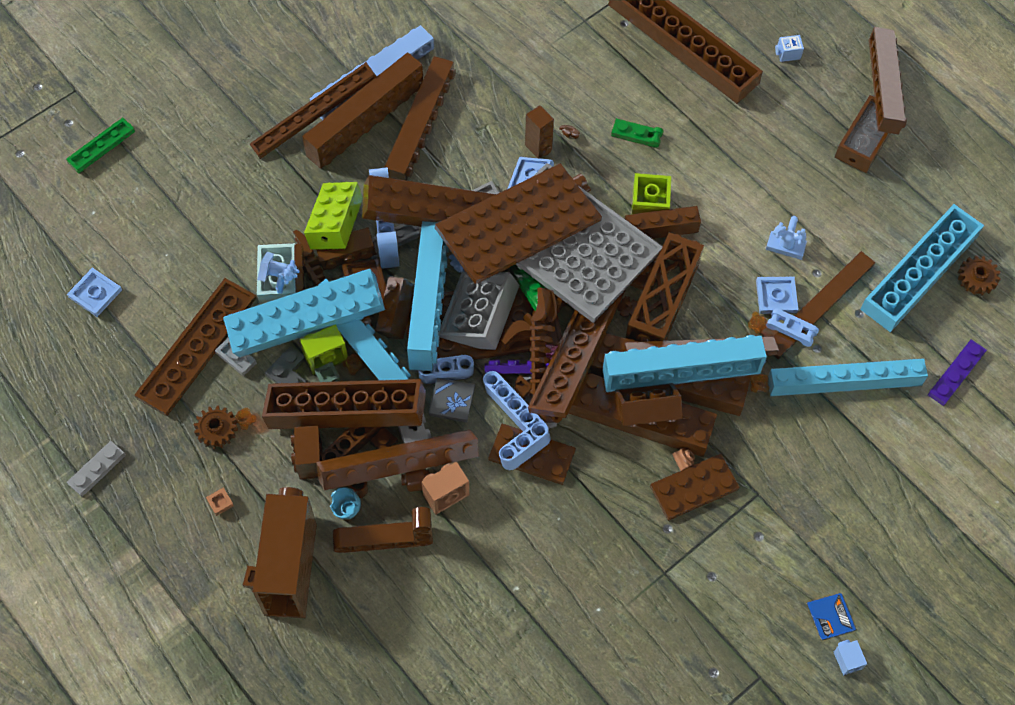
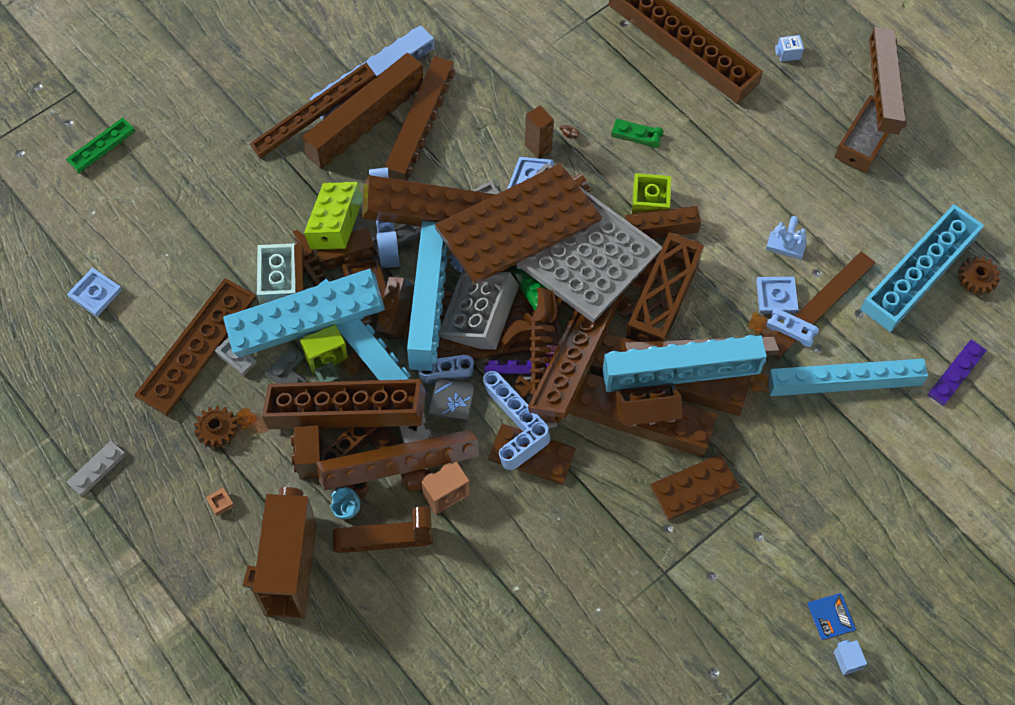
(281, 270): light blue piece -> none
(684, 458): nougat plate -> none

